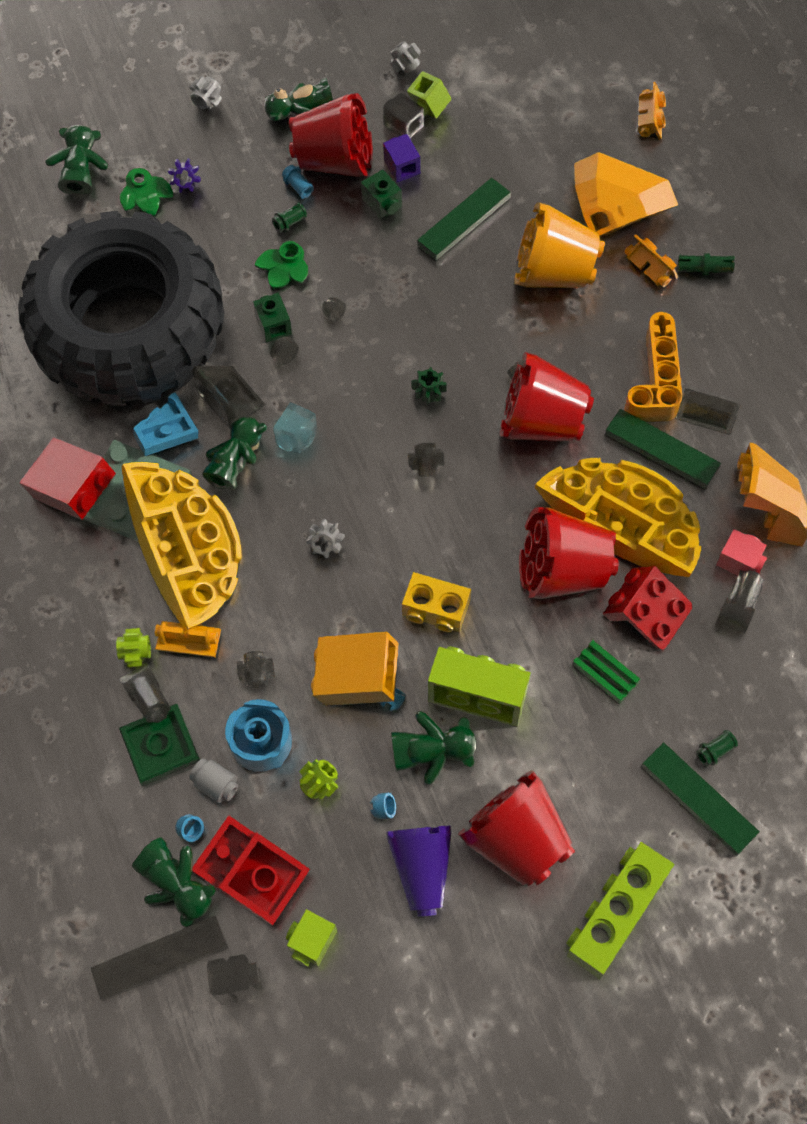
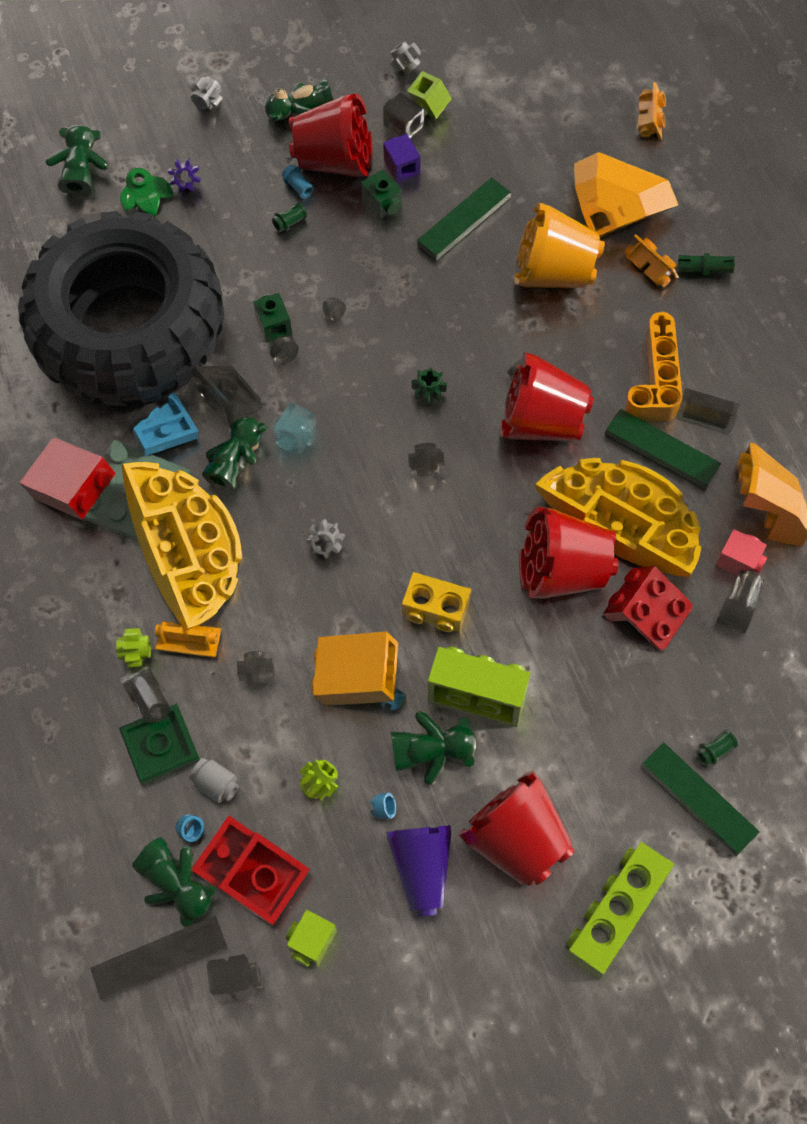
(247, 723): dark azure brick -> none
(282, 267): green plate -> none
(586, 654): green tile -> none

